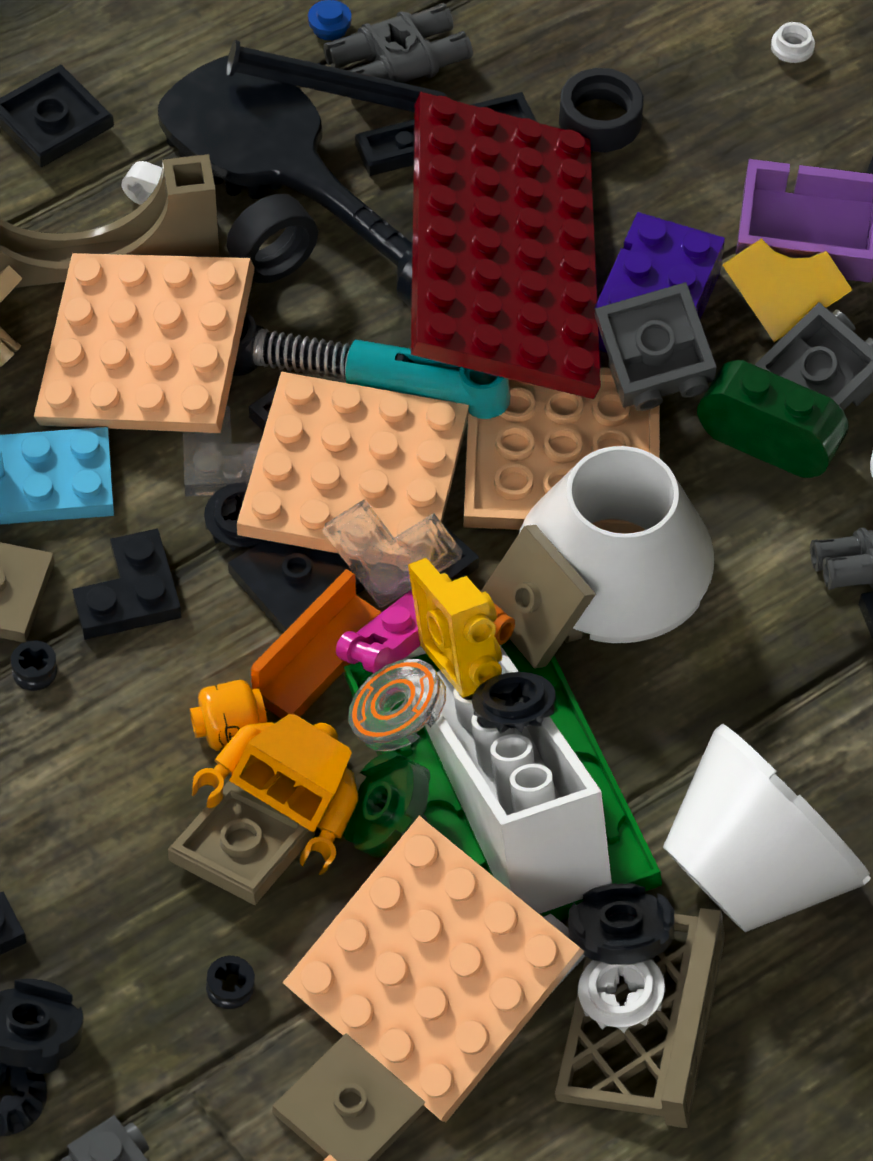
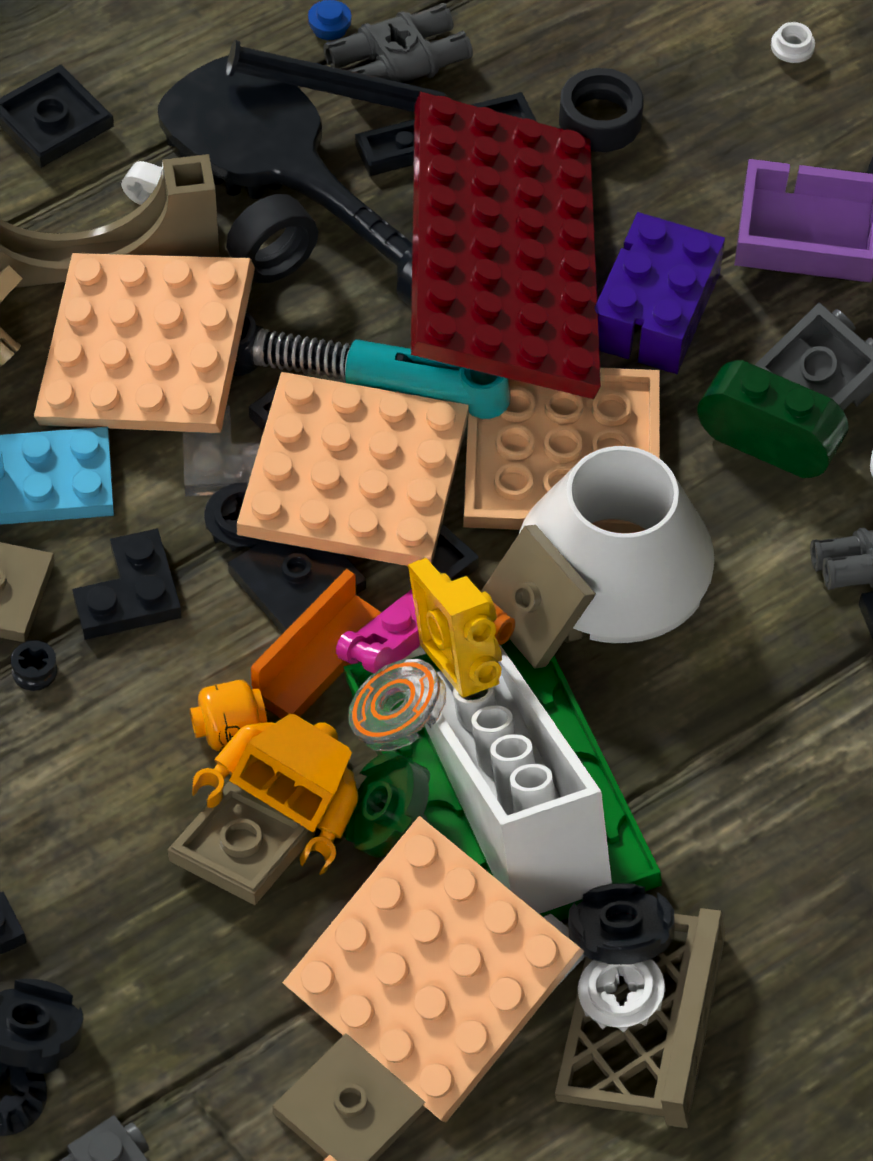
(246, 978): black bush -> none
(382, 559): clear plate -> none
(497, 696): black gear -> none
(656, 347): dark grey plate -> none
(756, 840): white cone -> none
(784, 287): yellow tile -> none

